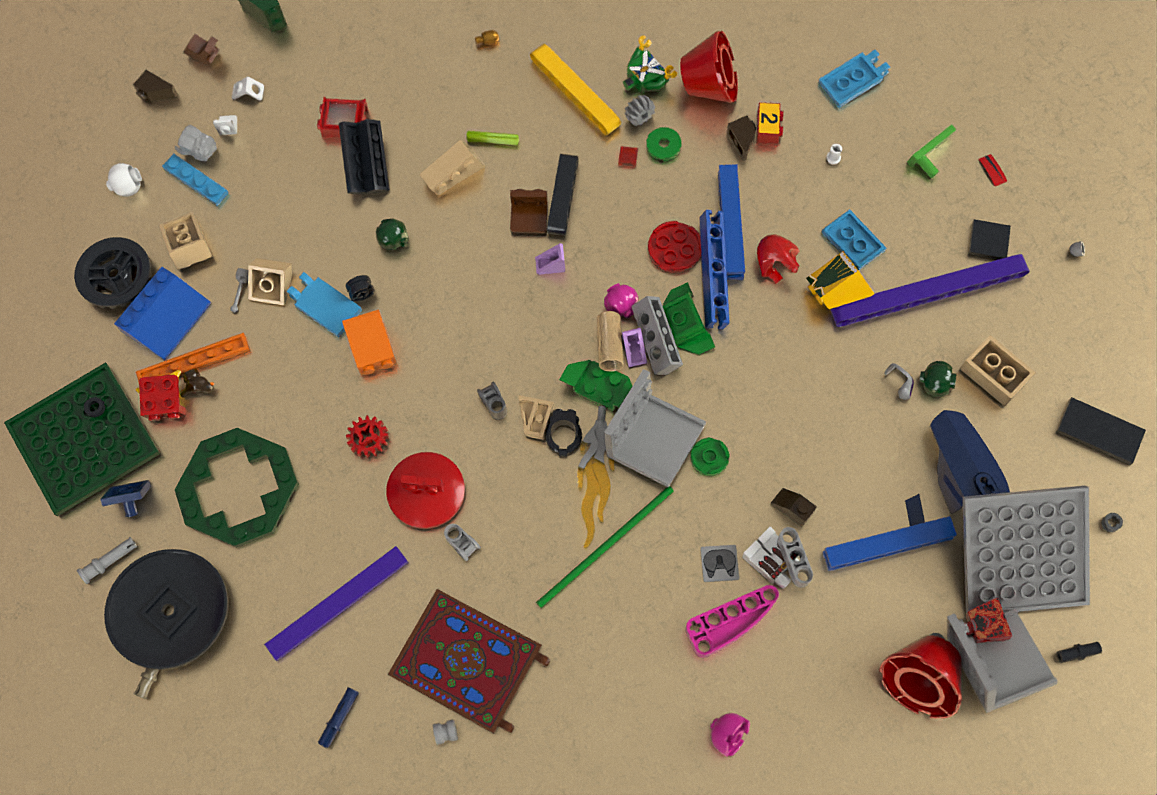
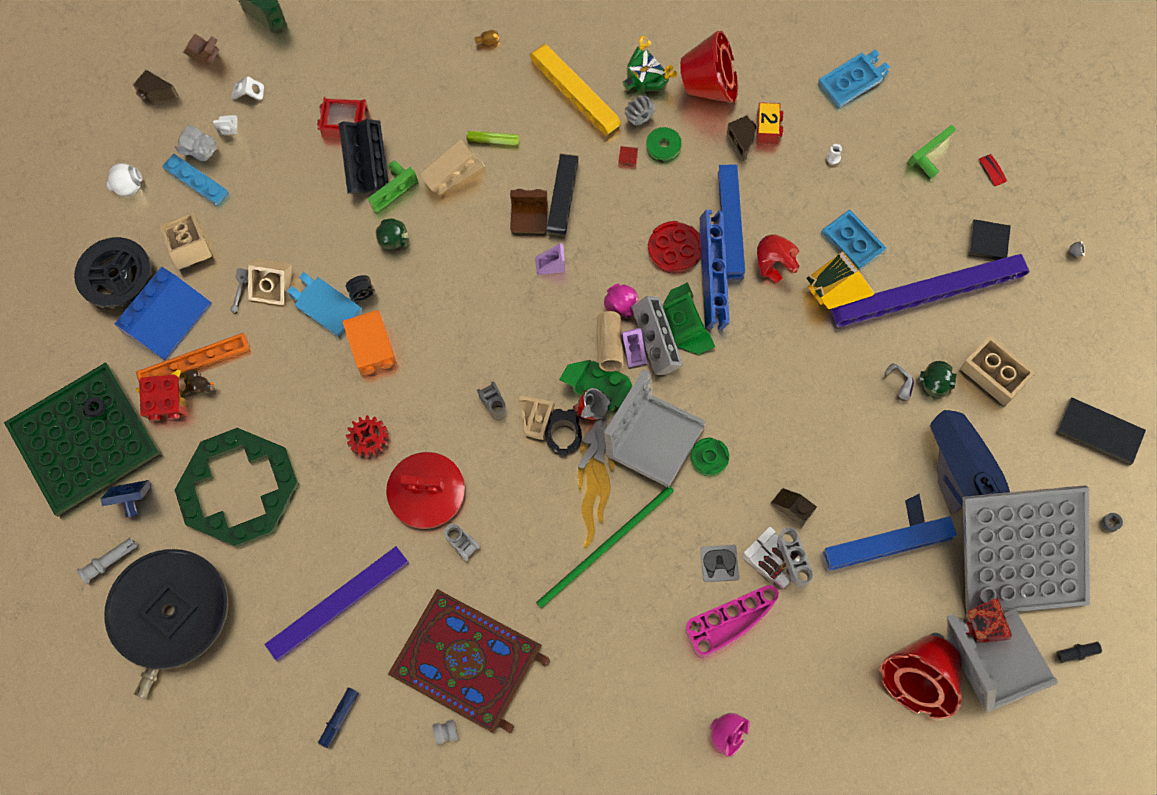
(404, 180): none -> bright green piece
(592, 404): none -> light grey hat

